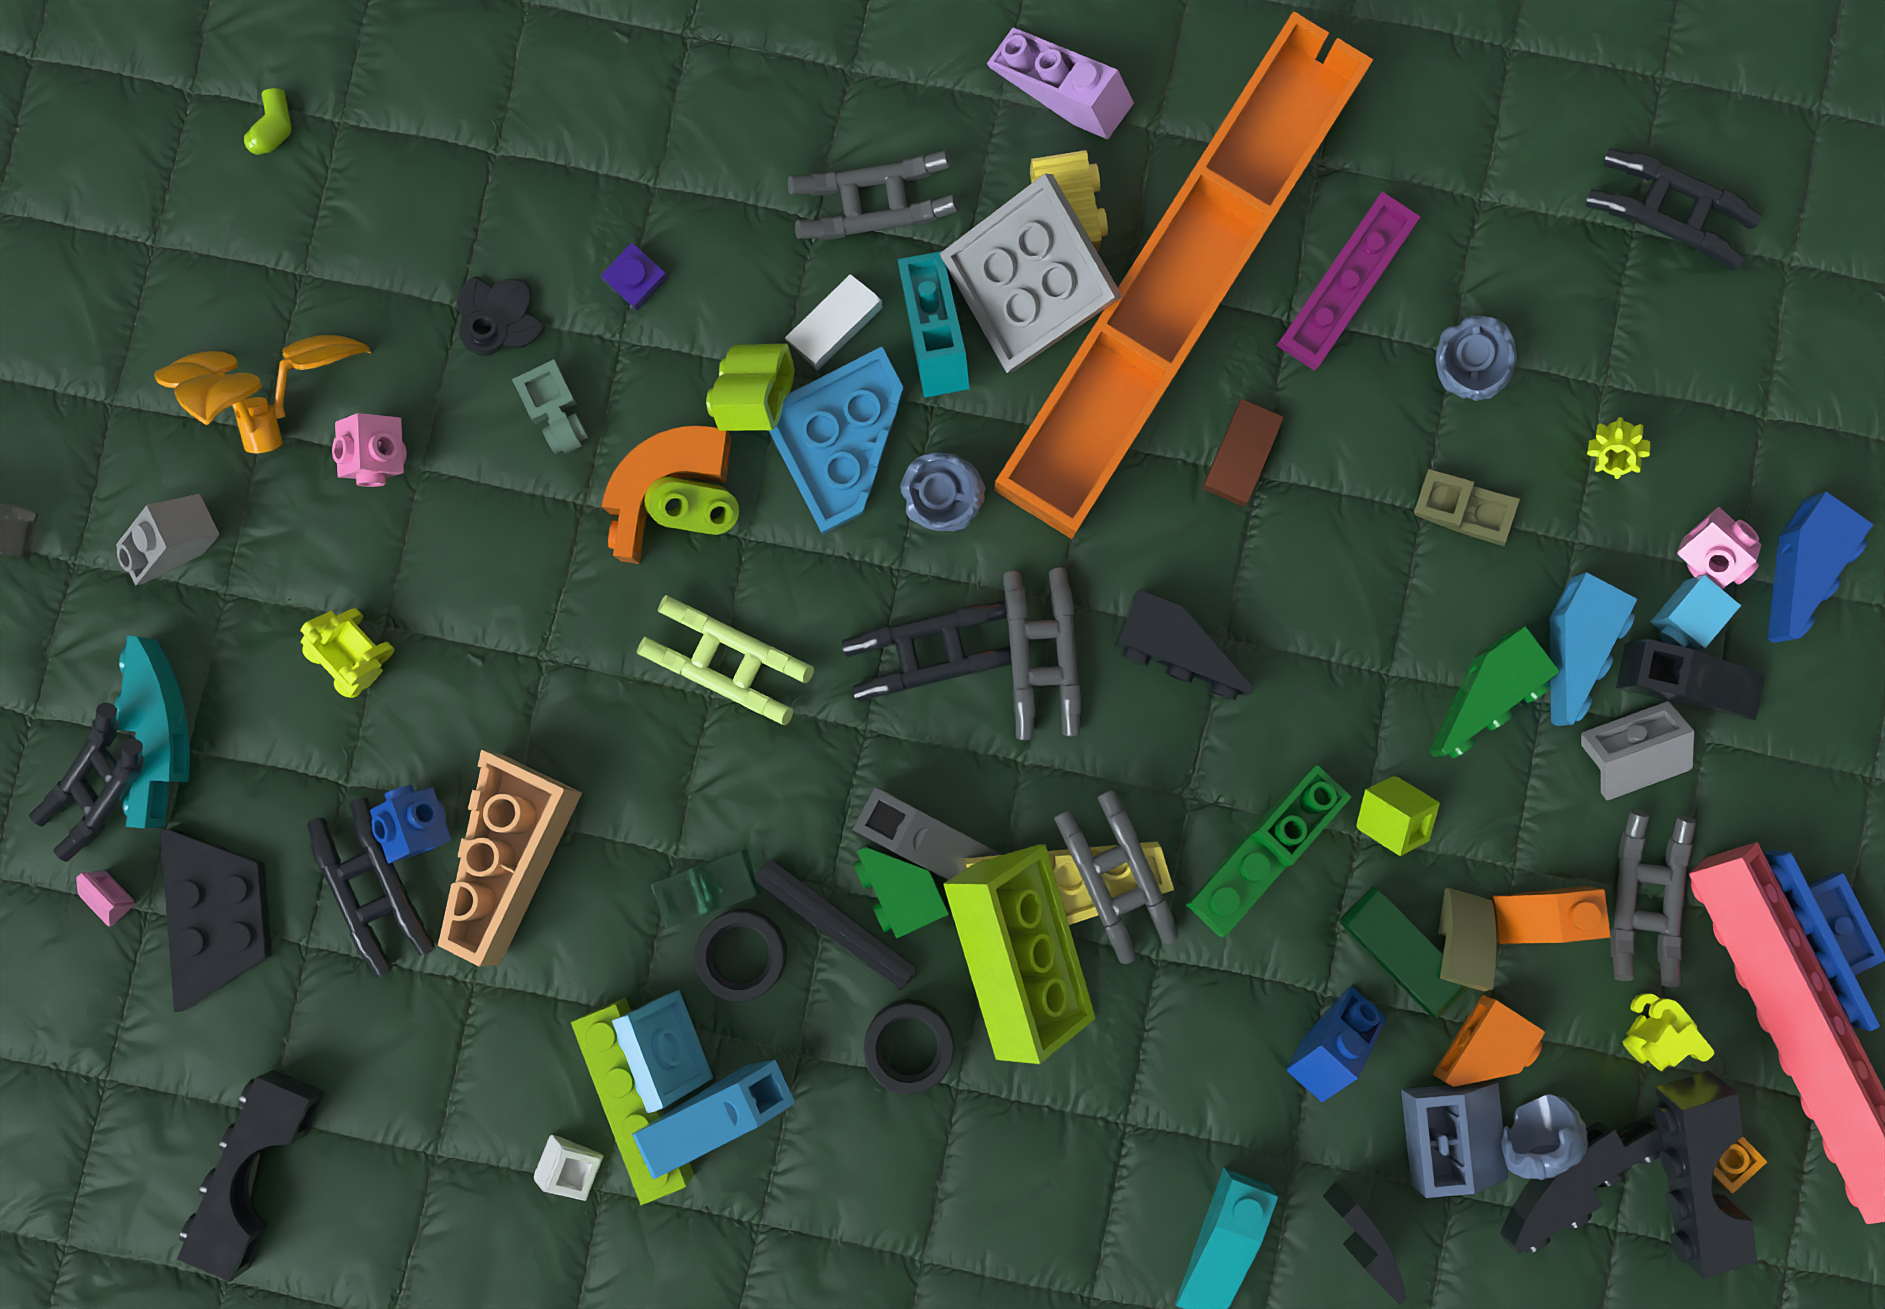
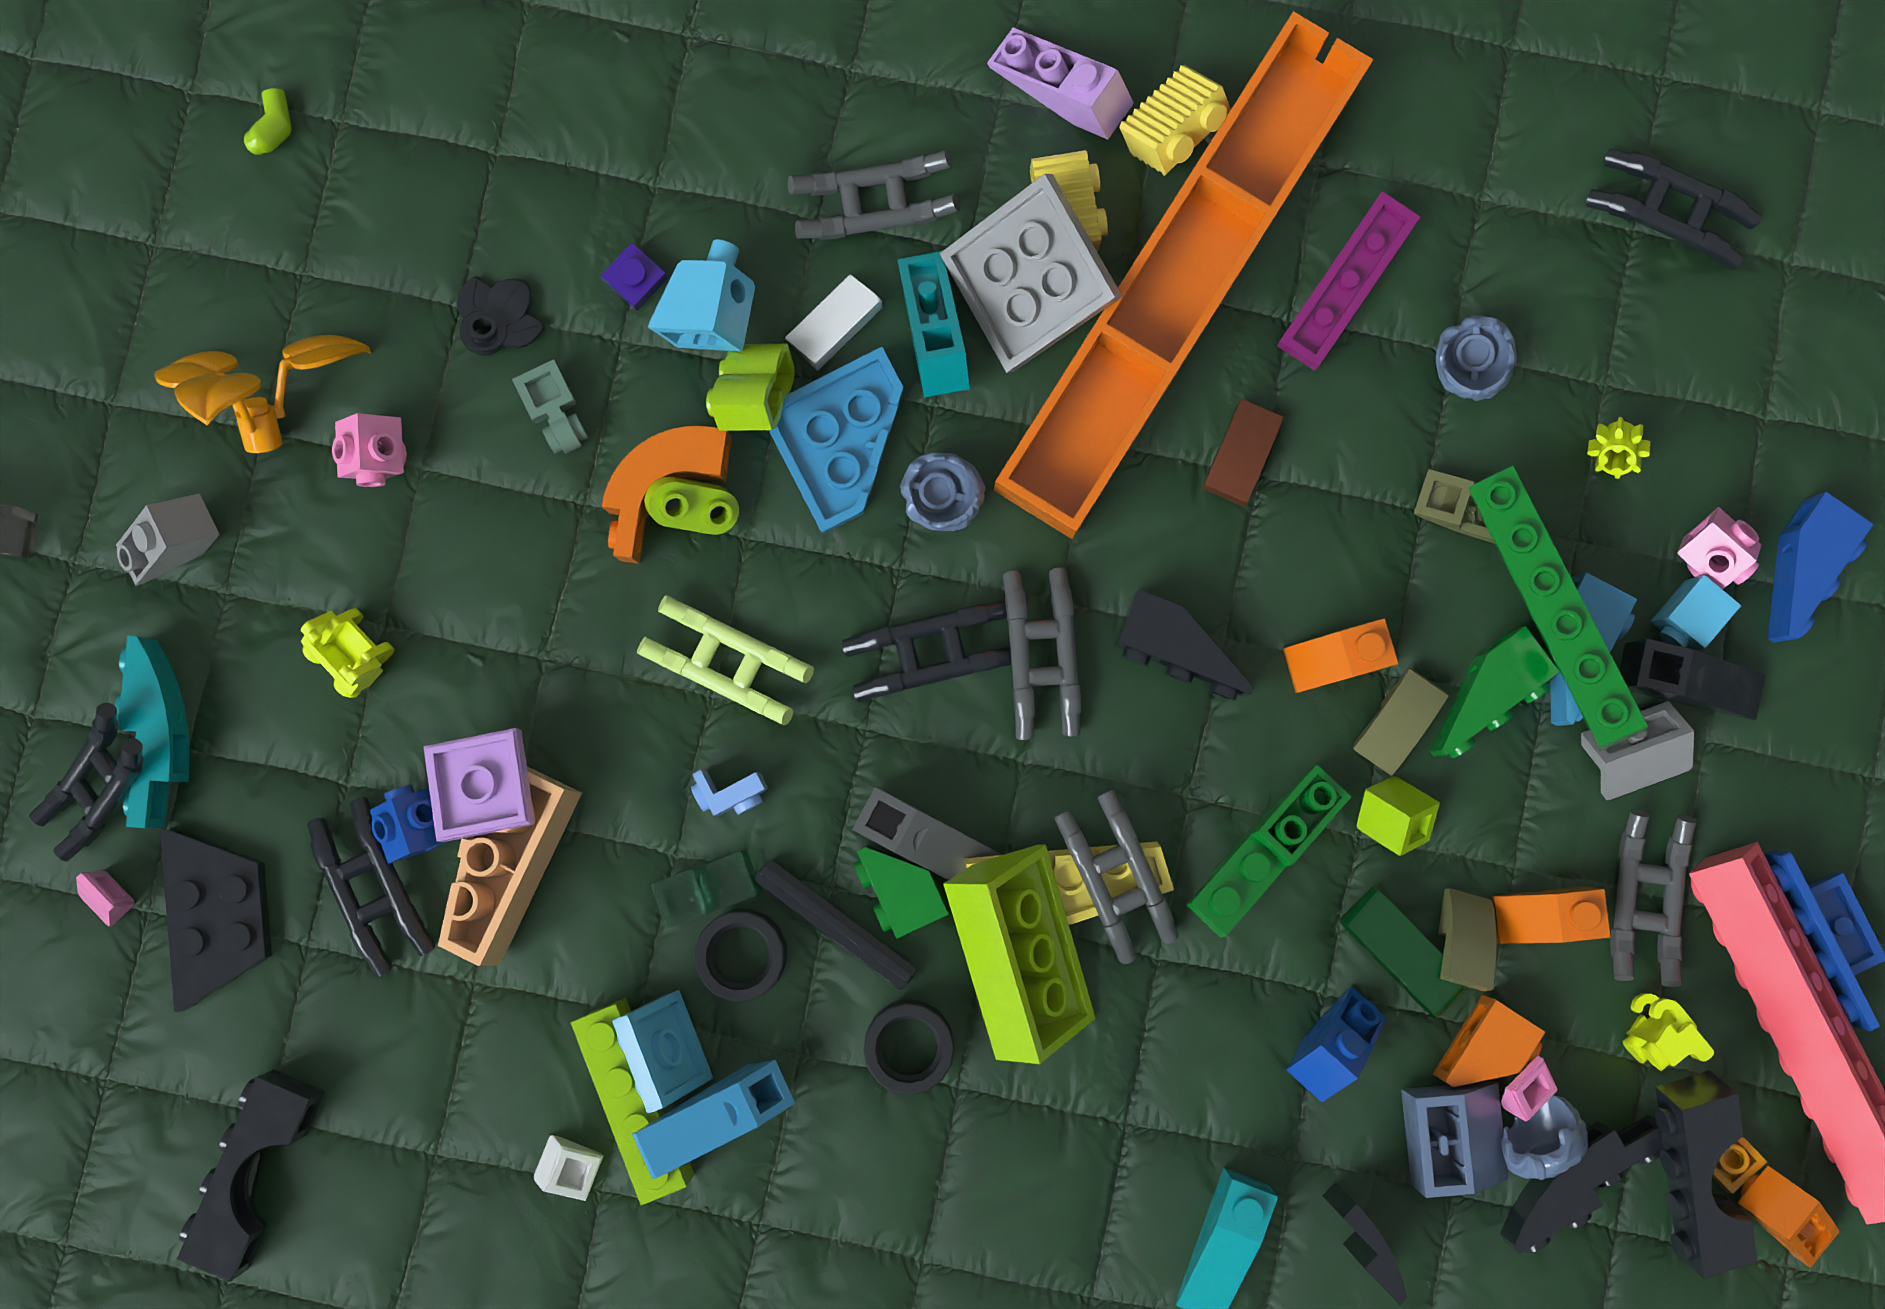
(479, 785): none -> lavender tile
(706, 302): none -> medium azure torso
(740, 795): none -> light blue bracket
(1175, 119): none -> light yellow brick
(1340, 655): none -> orange slope
(1400, 721): none -> olive slope
(1529, 1090): none -> bright pink slope
(1557, 609): none -> green brick
(1788, 1215): none -> orange arch

